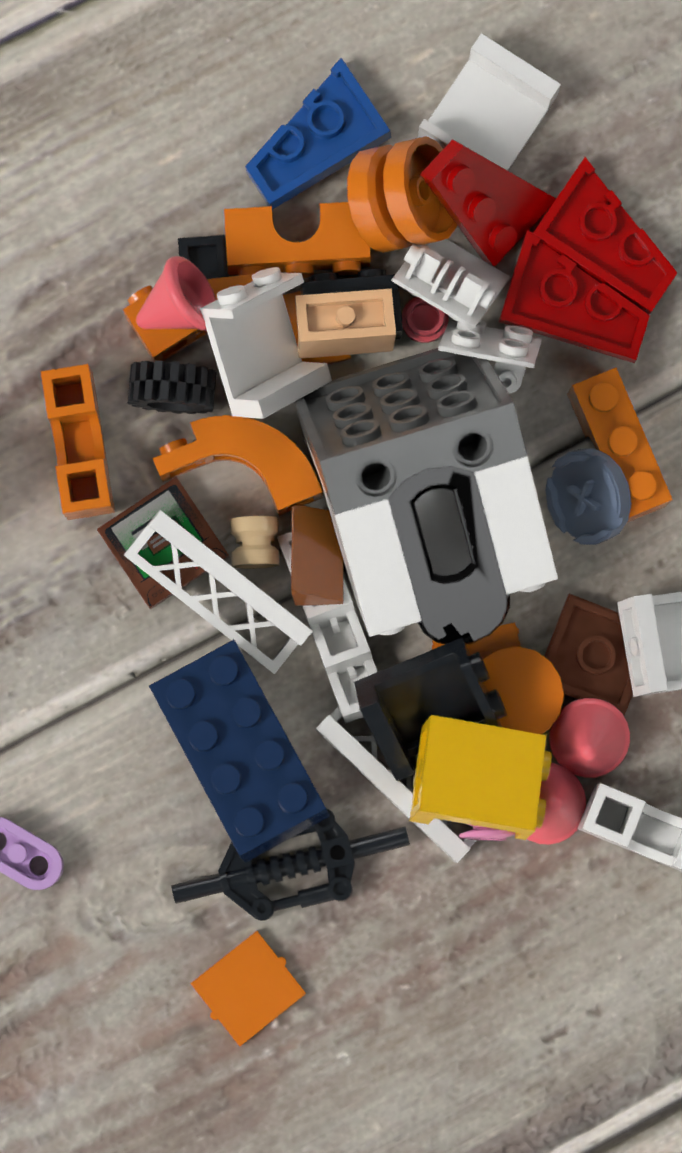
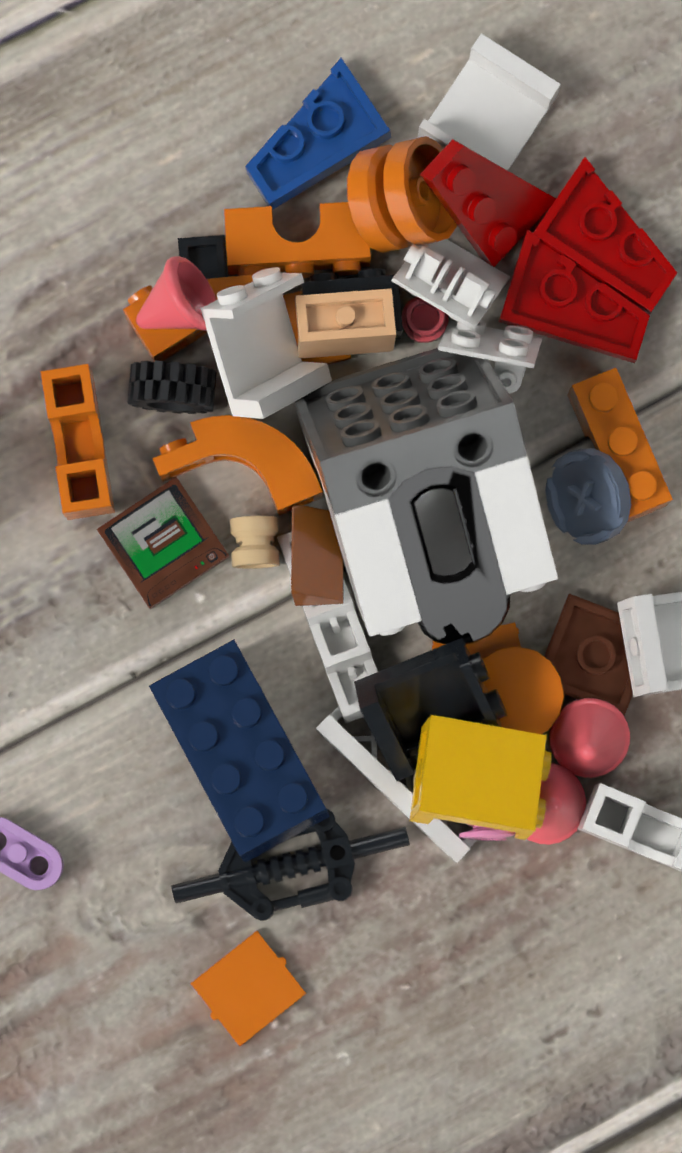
(230, 578): white fence -> none

